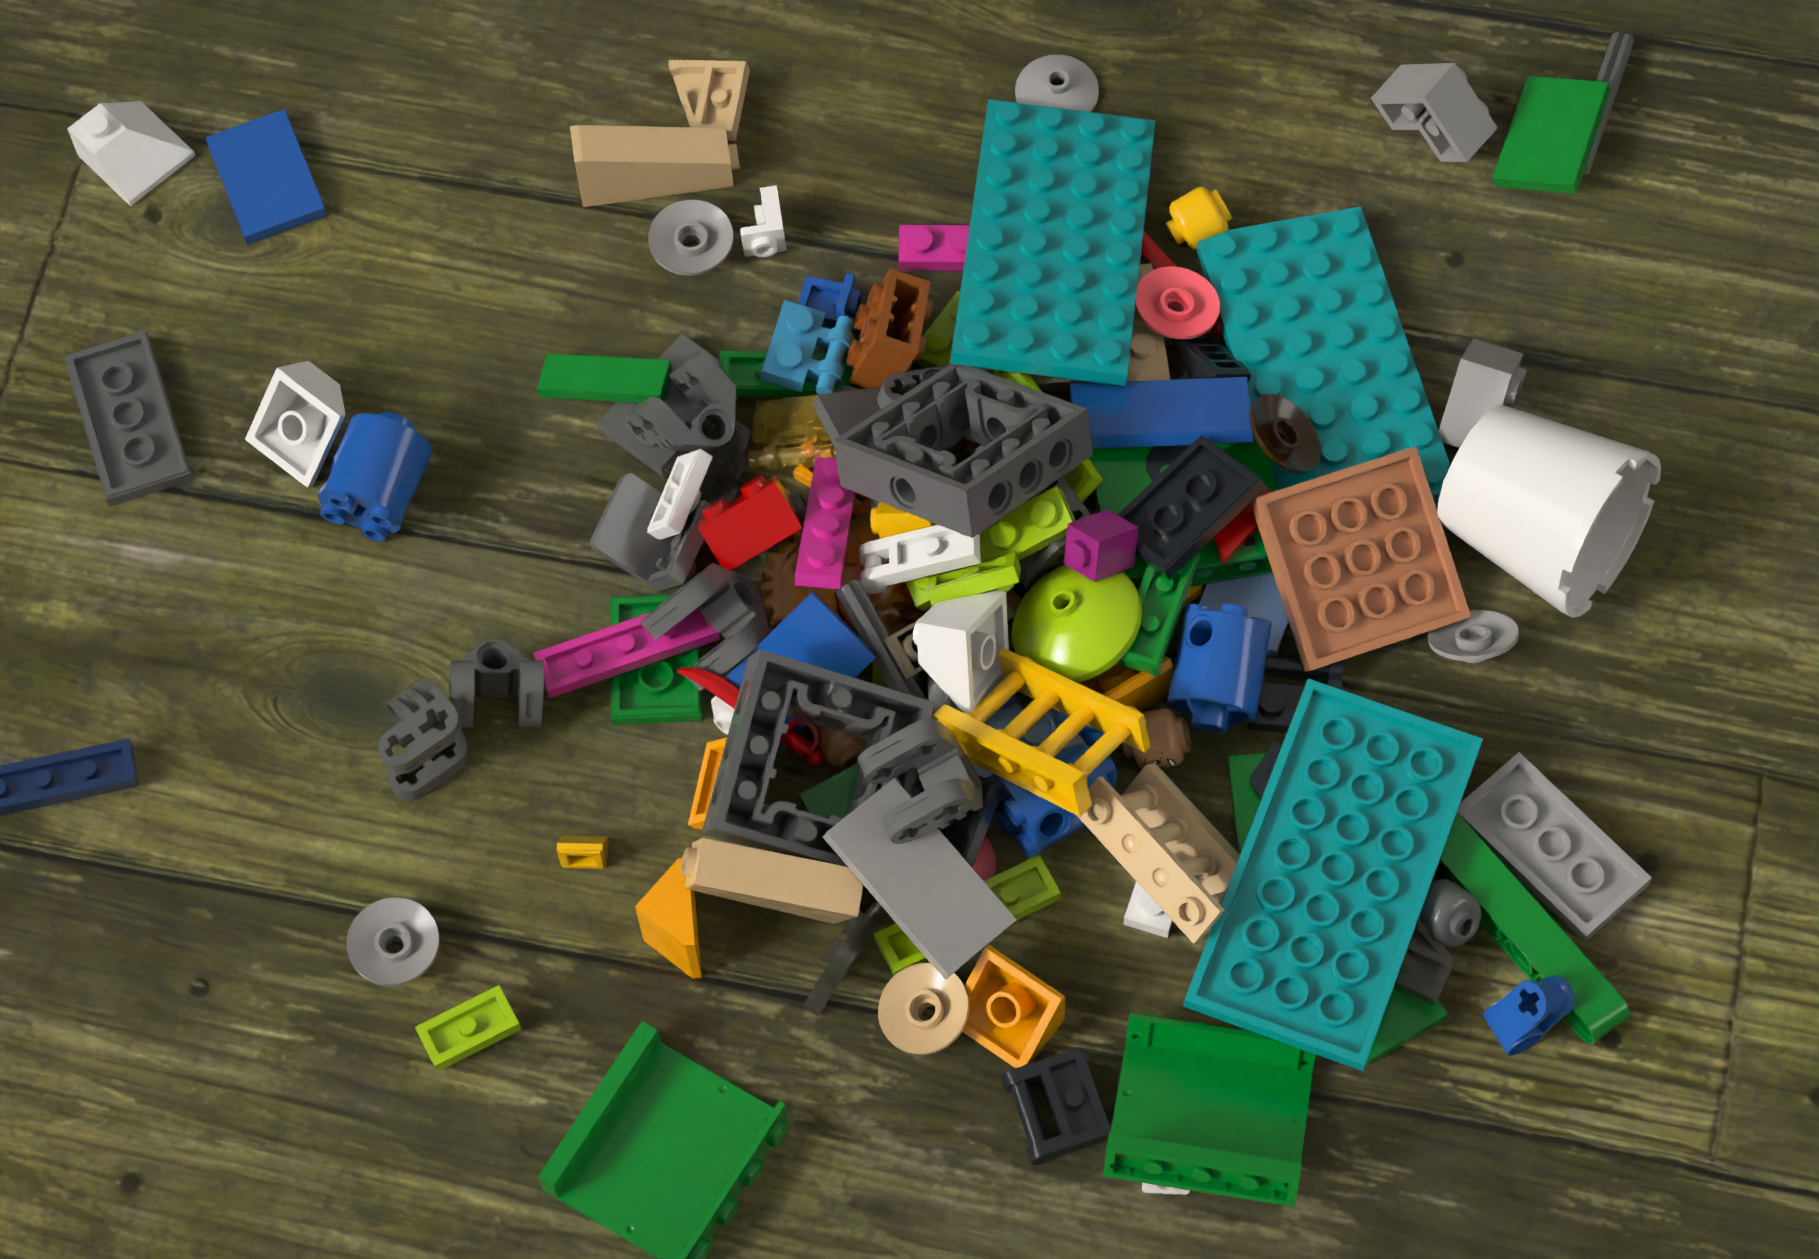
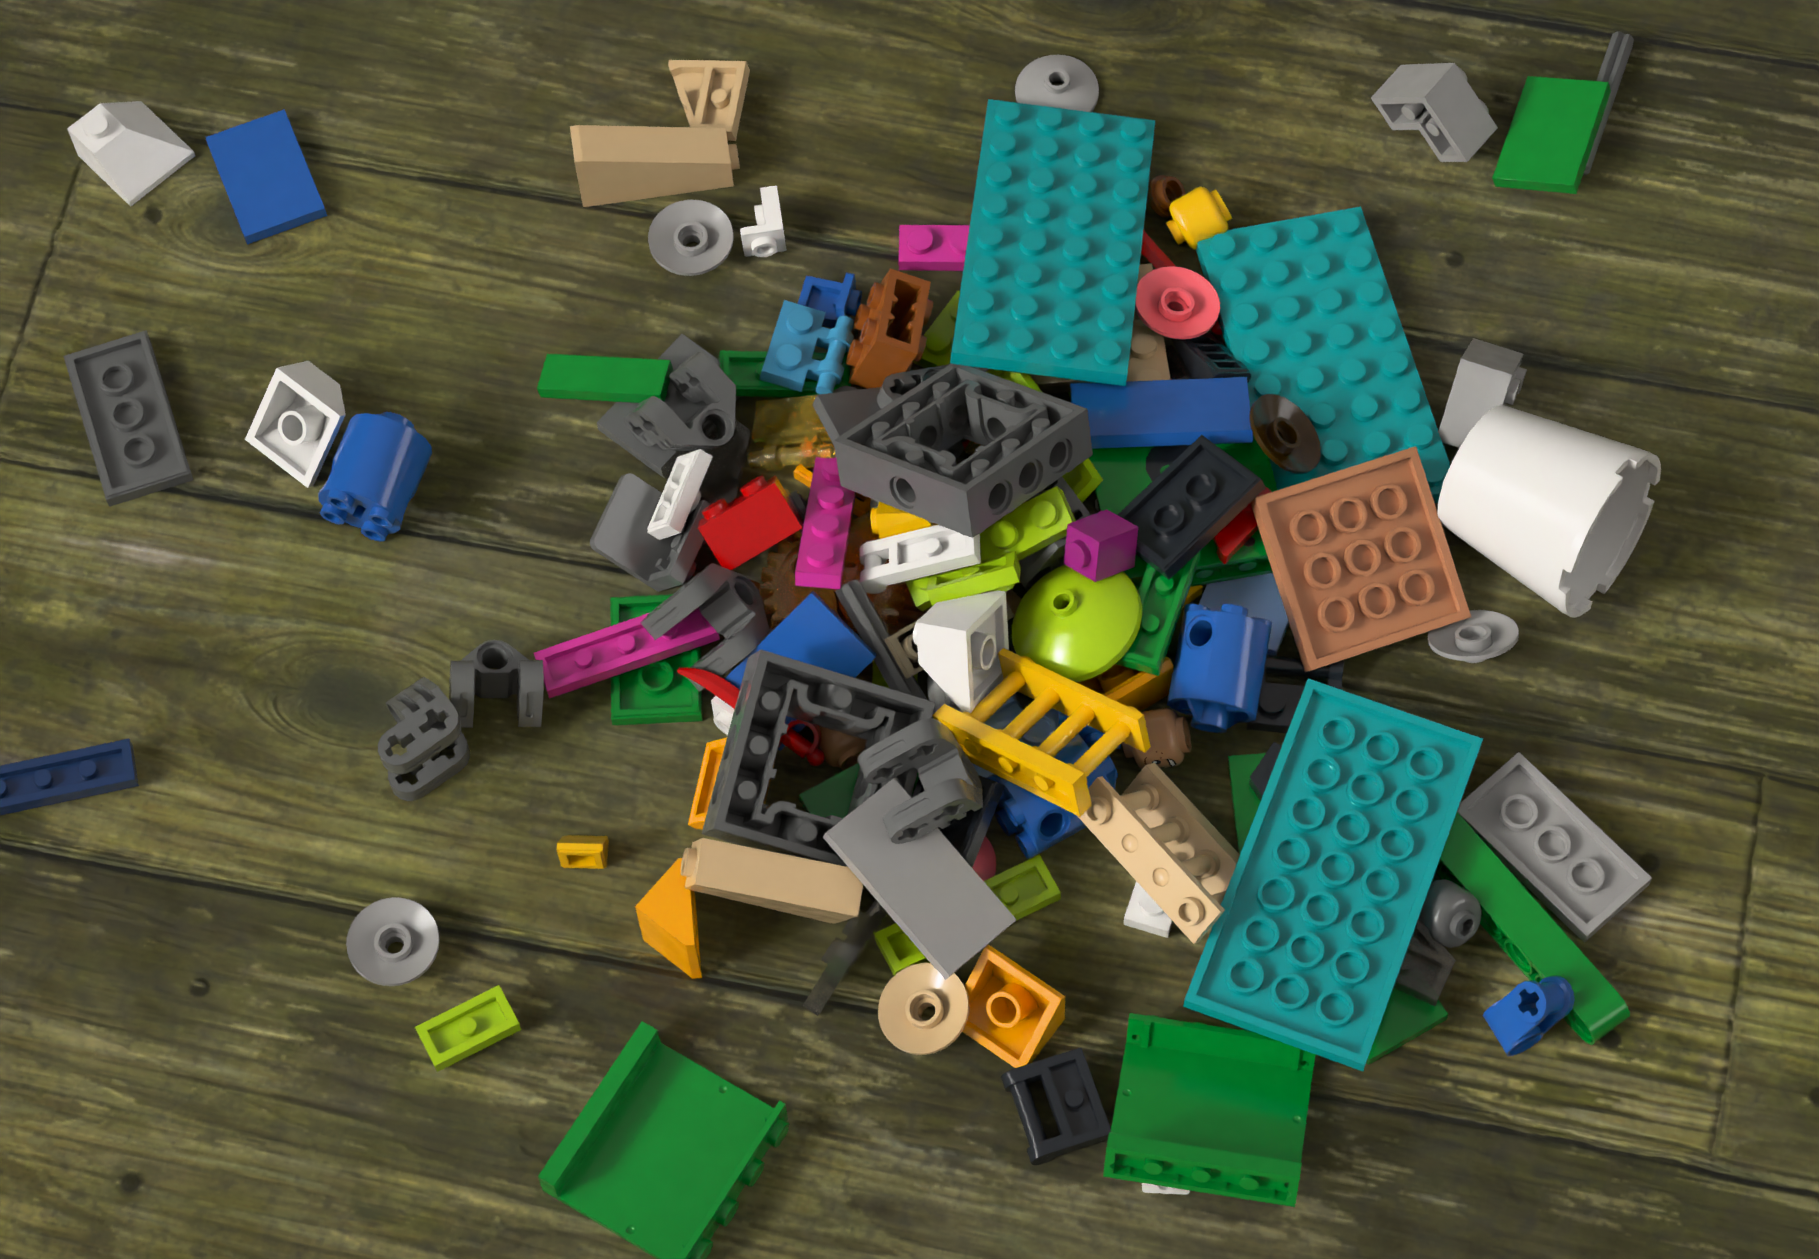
(1162, 192): none -> reddish brown plate

